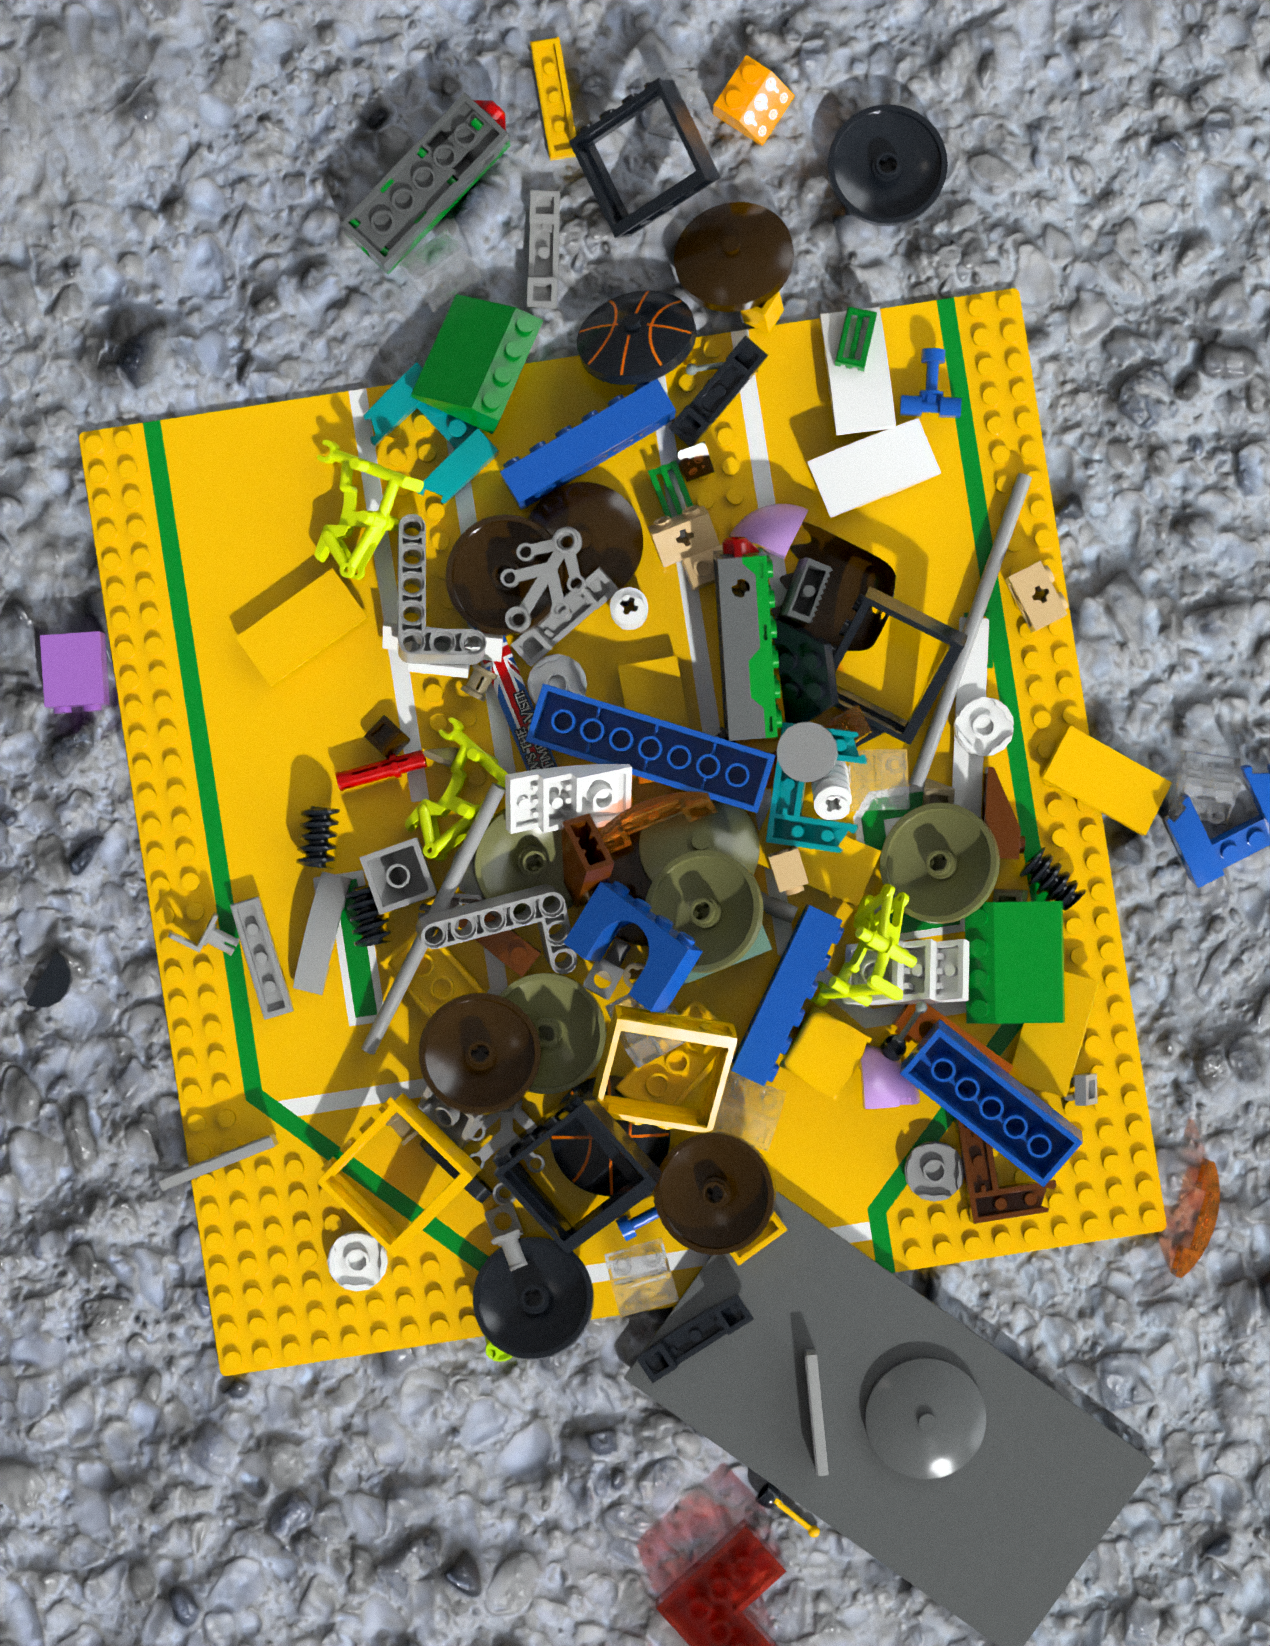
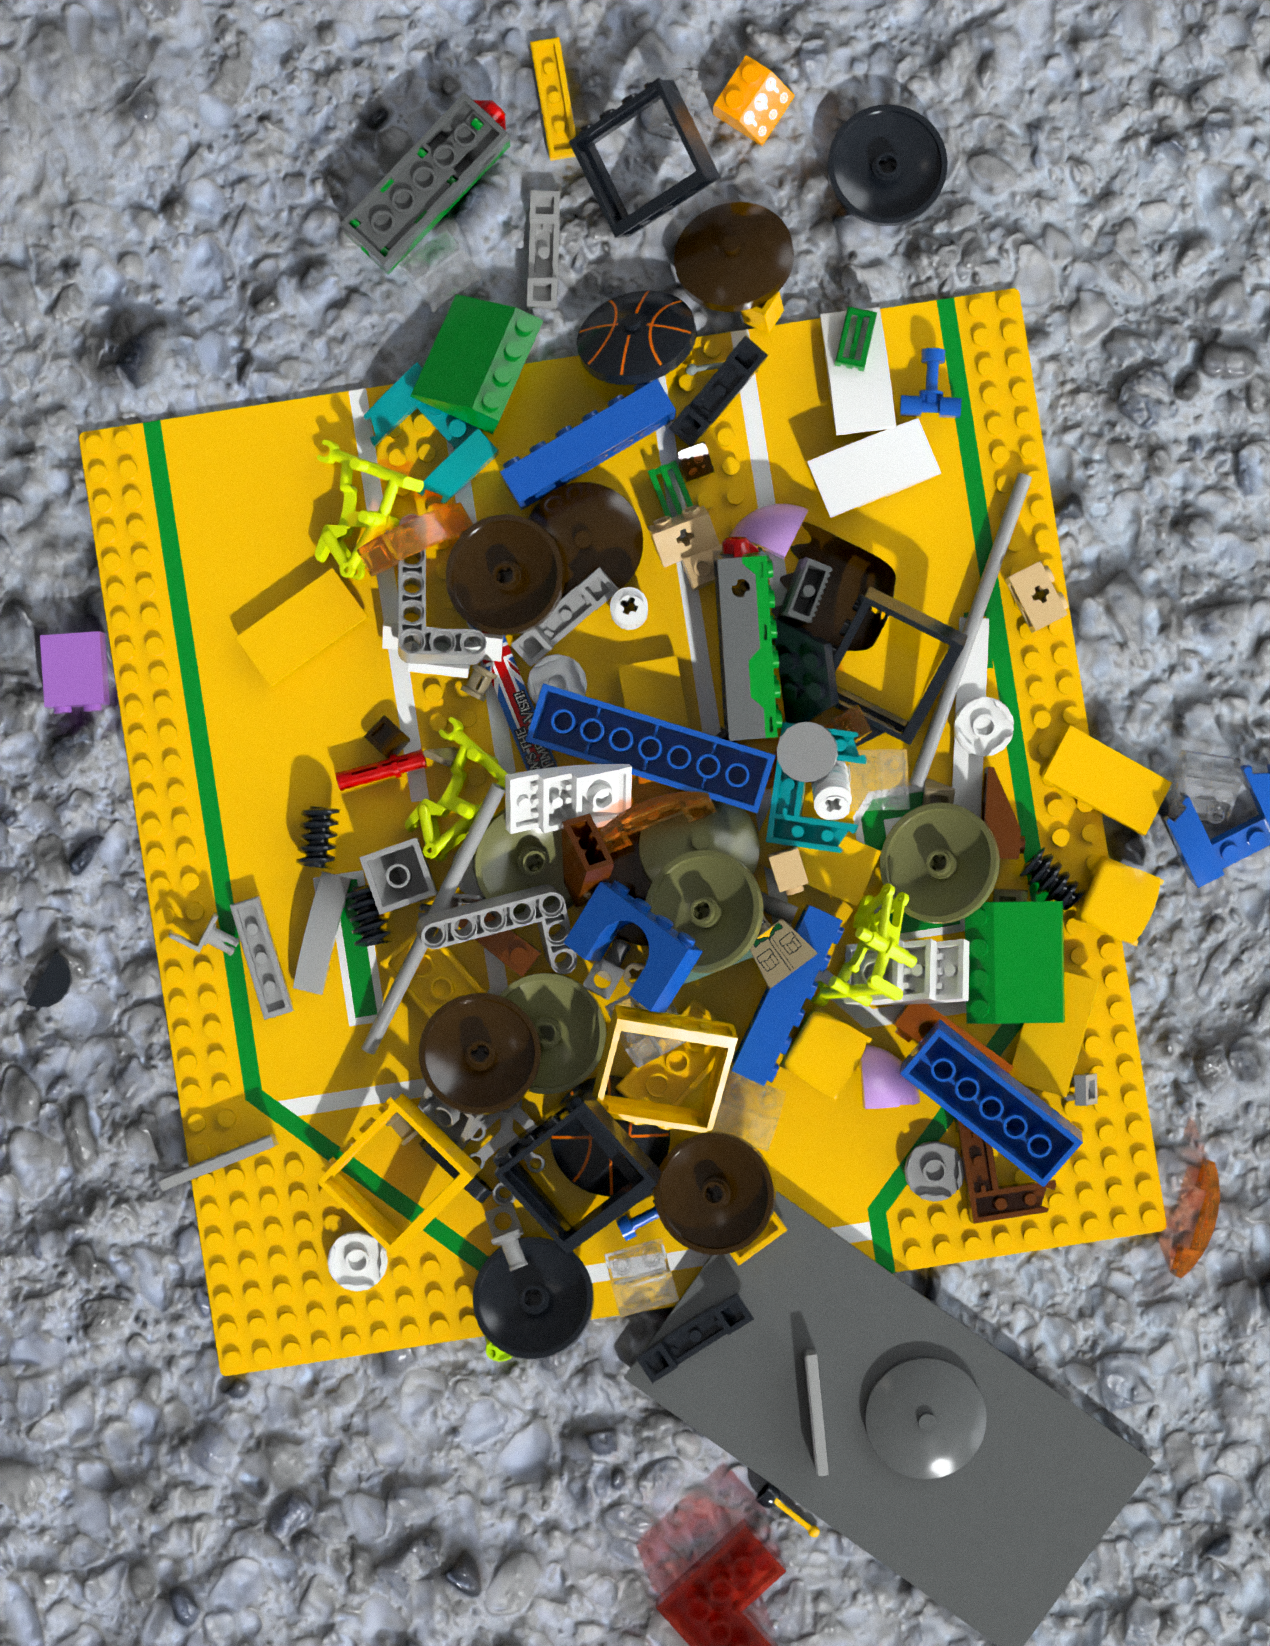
(414, 537): none -> clear orange slope
(546, 575): light grey plant -> none
(779, 951): none -> dark tan torso
(895, 1045): hinge -> none
(1118, 900): none -> yellow piece

